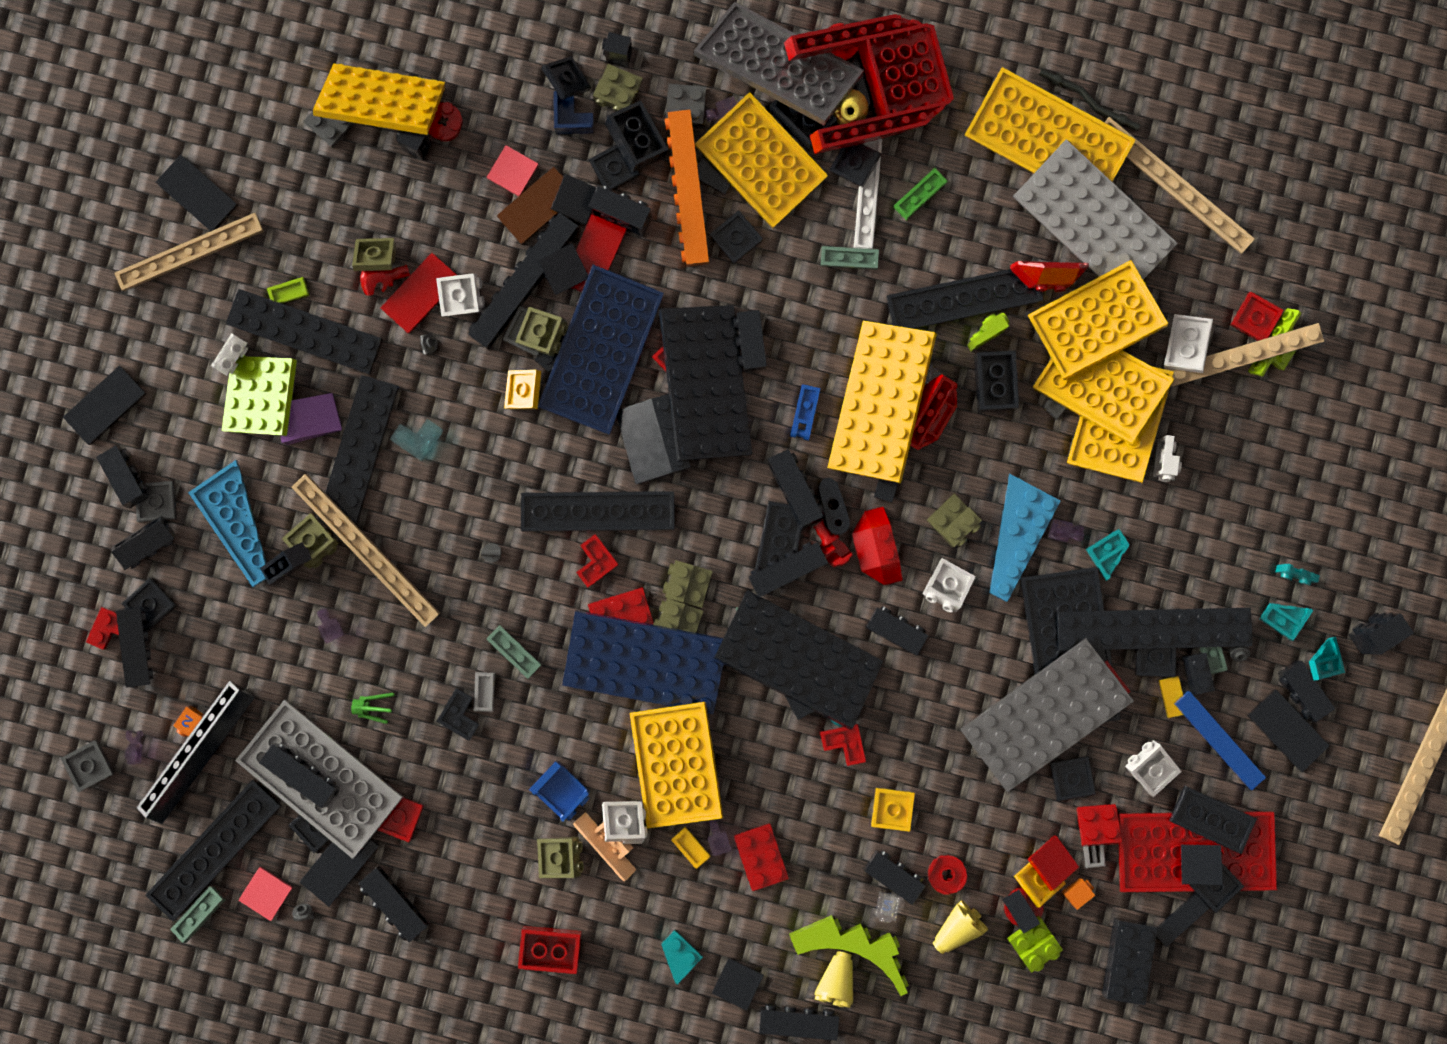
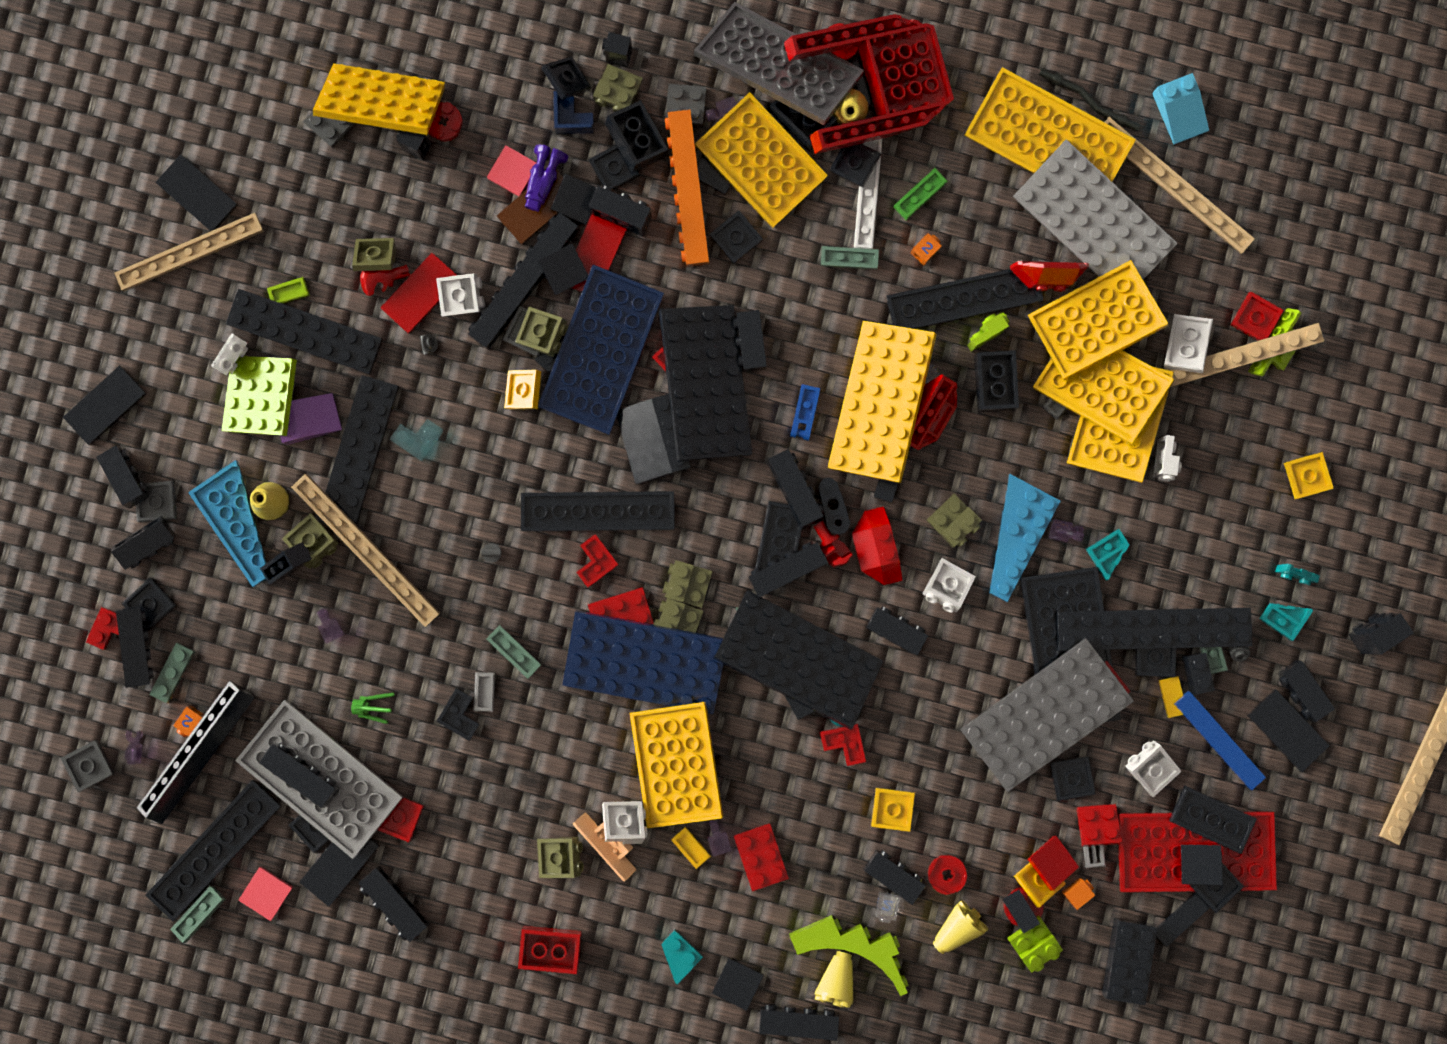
(172, 672): none -> sand green plate
(274, 501): none -> light yellow cone
(303, 912): dark grey plate -> none
(540, 180): none -> dark purple piece
(560, 791): blue panel -> none
(926, 248): none -> orange brick
(1181, 108): none -> medium azure slope
(1308, 475): none -> yellow plate
(1327, 660): teal wing -> none

